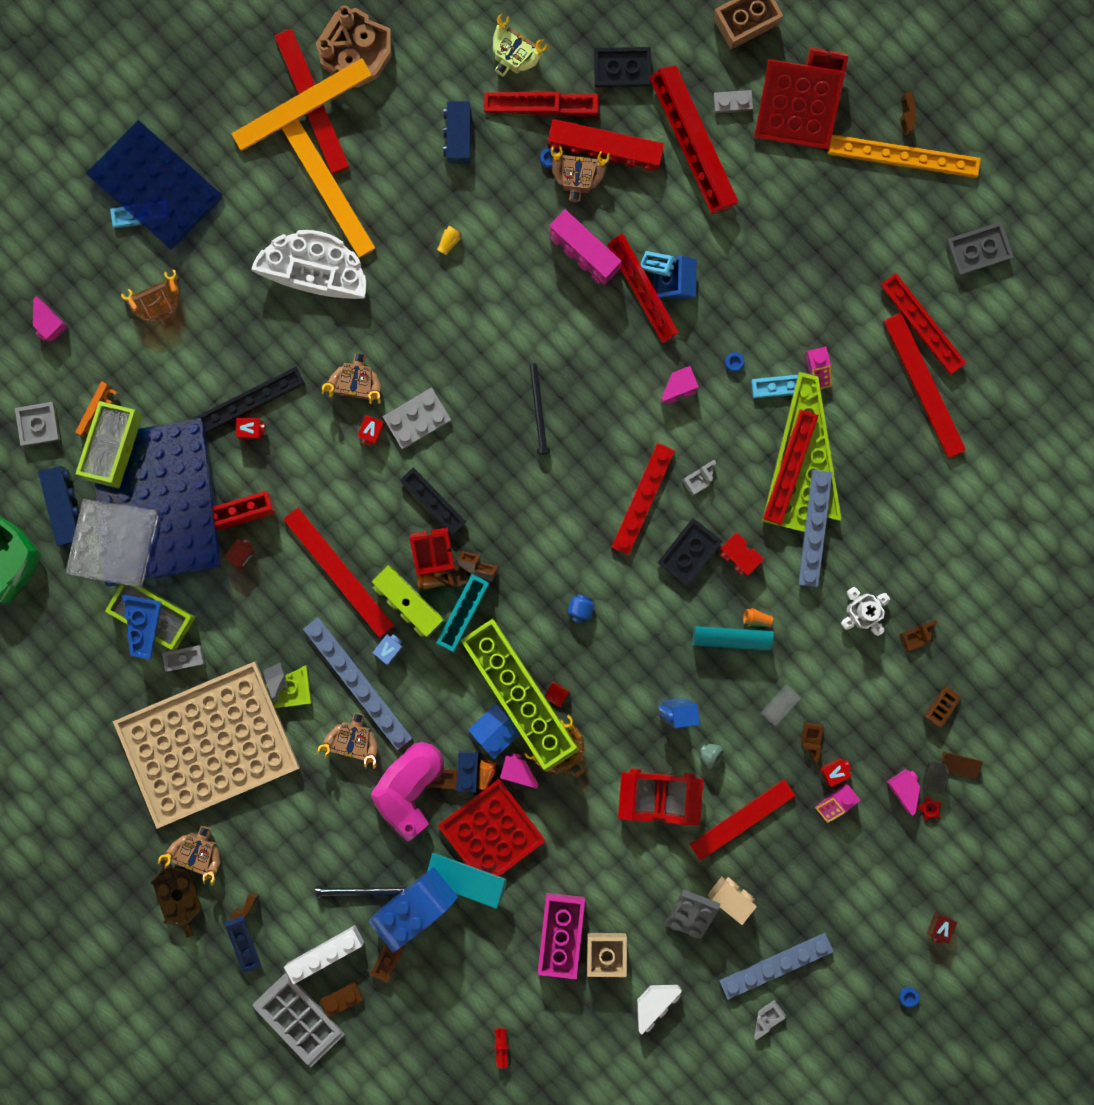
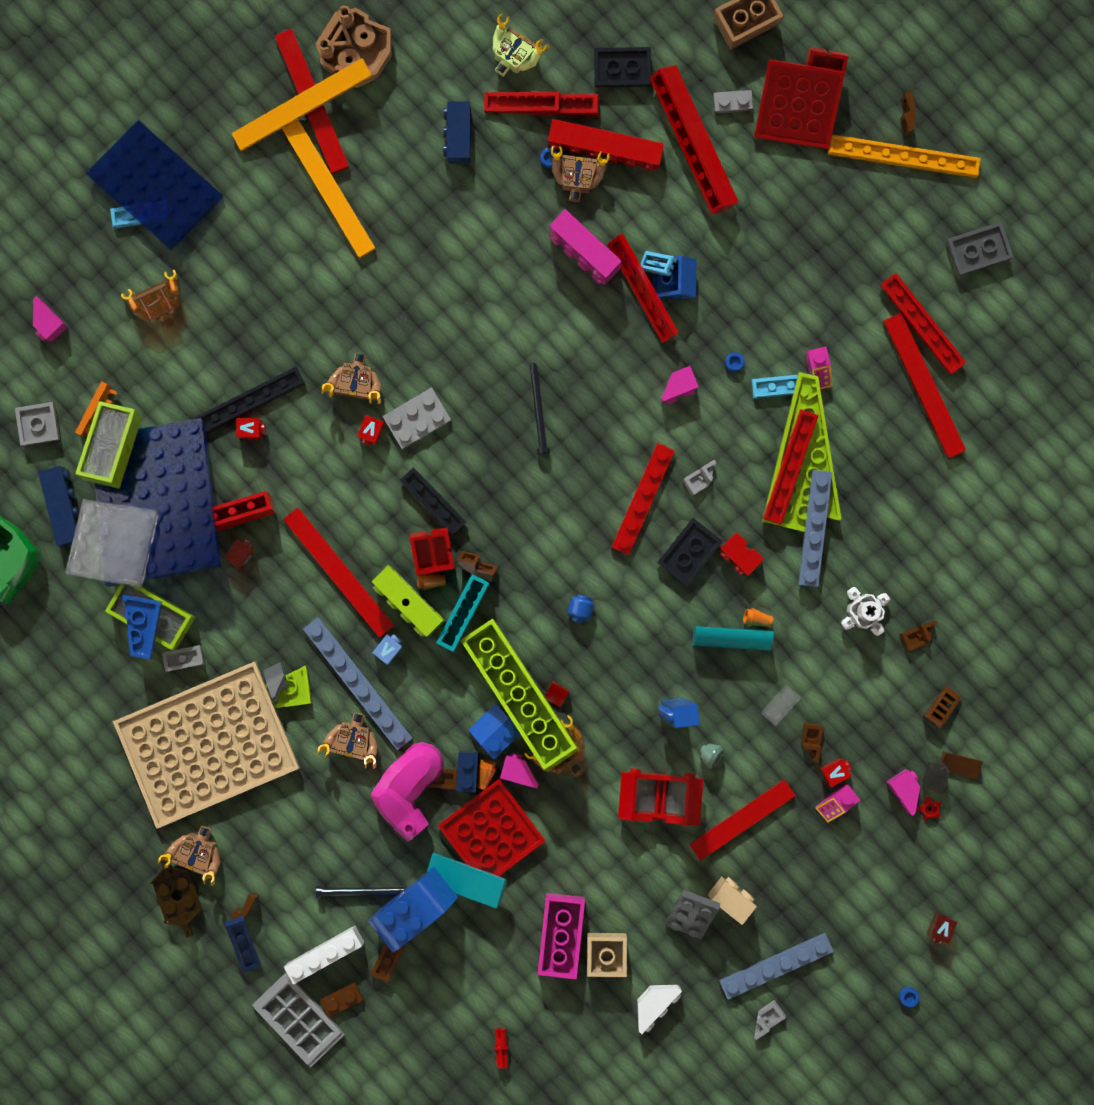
(312, 264): white brick -> none
(449, 240): yellow cone -> none
(453, 577): reddish brown slope -> none

